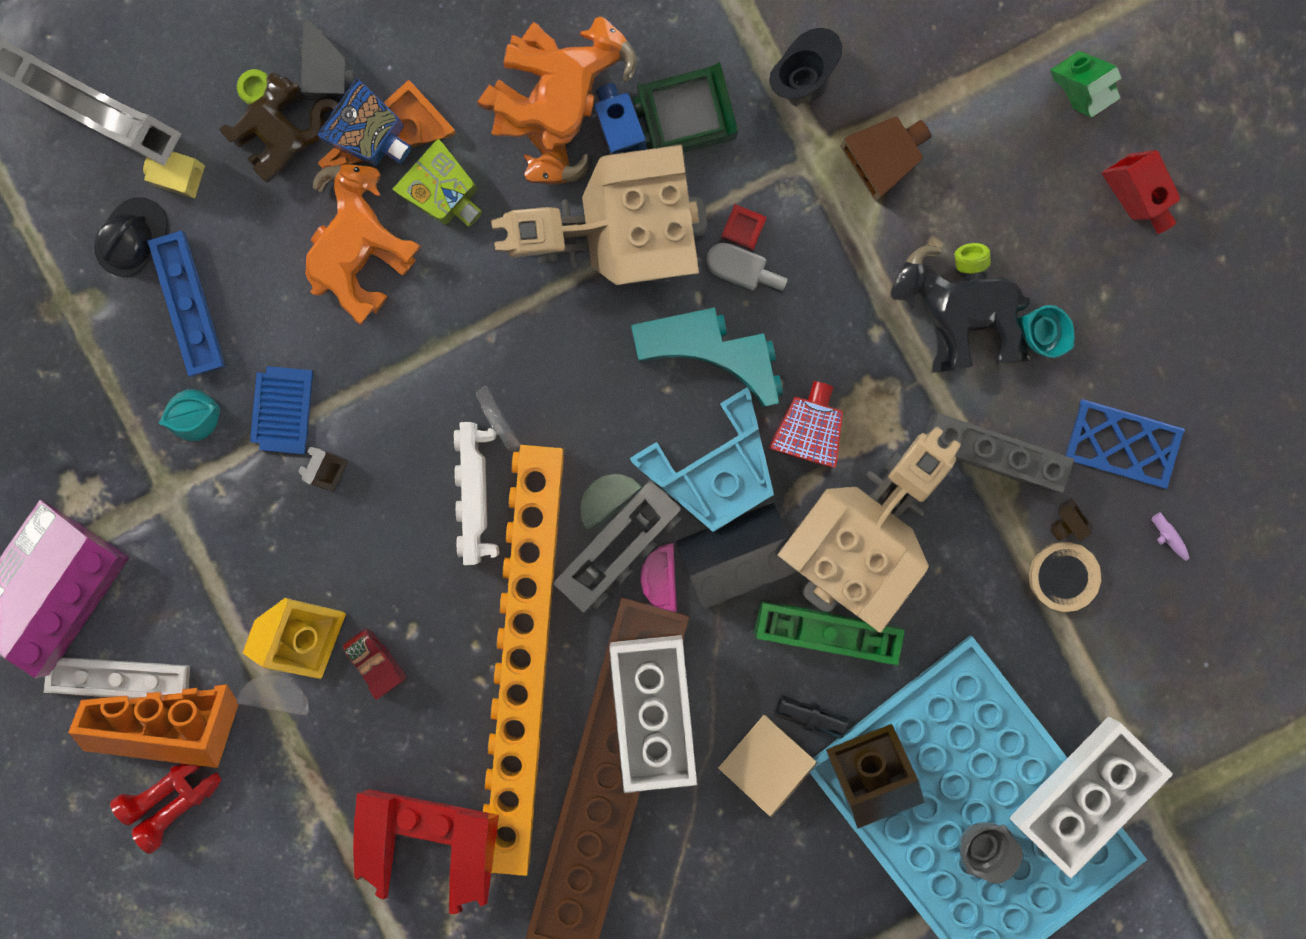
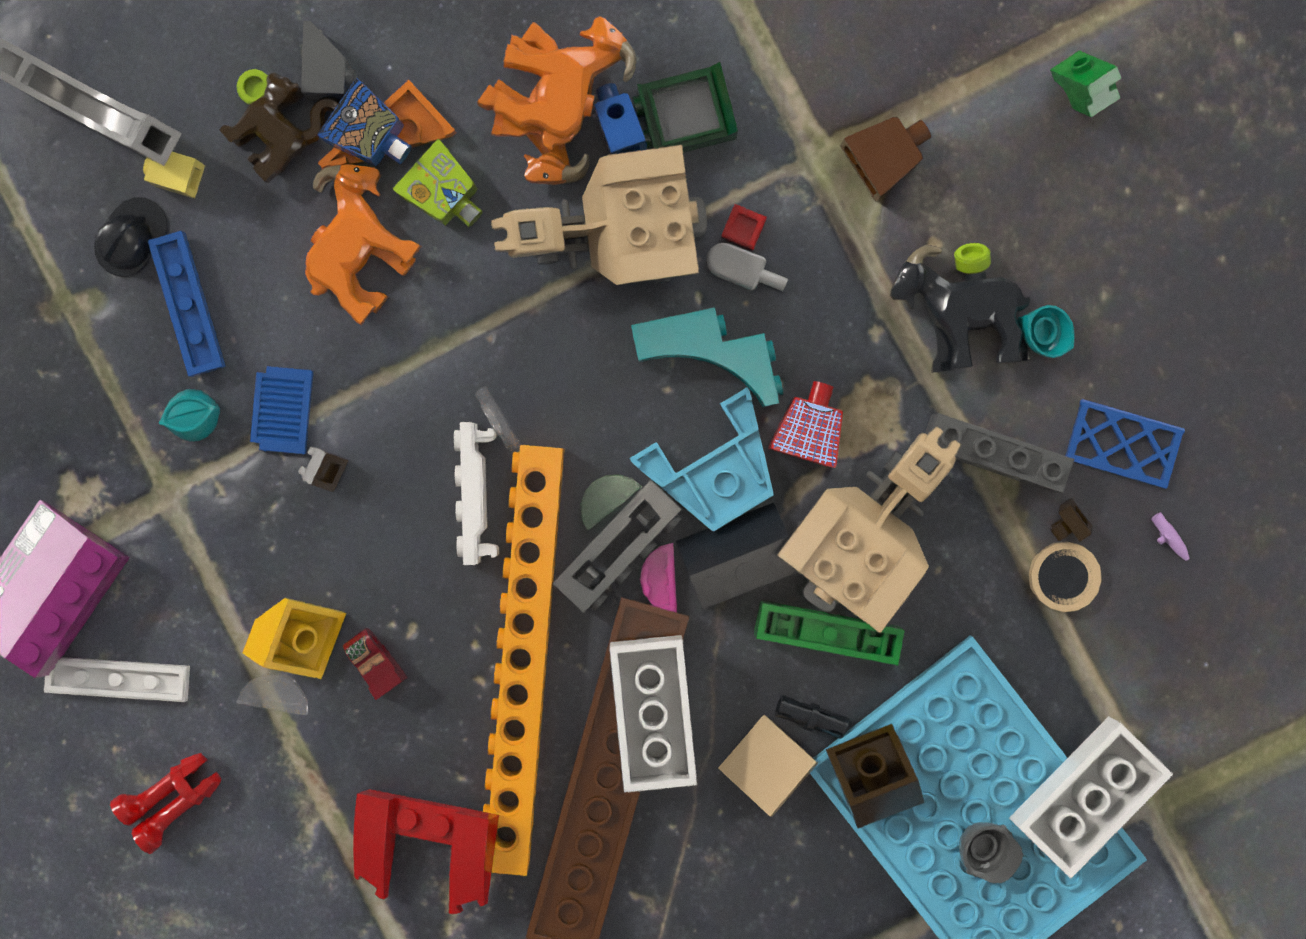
(159, 727): orange wedge -> none
(806, 66): black piece -> none
(1144, 188): red torso -> none

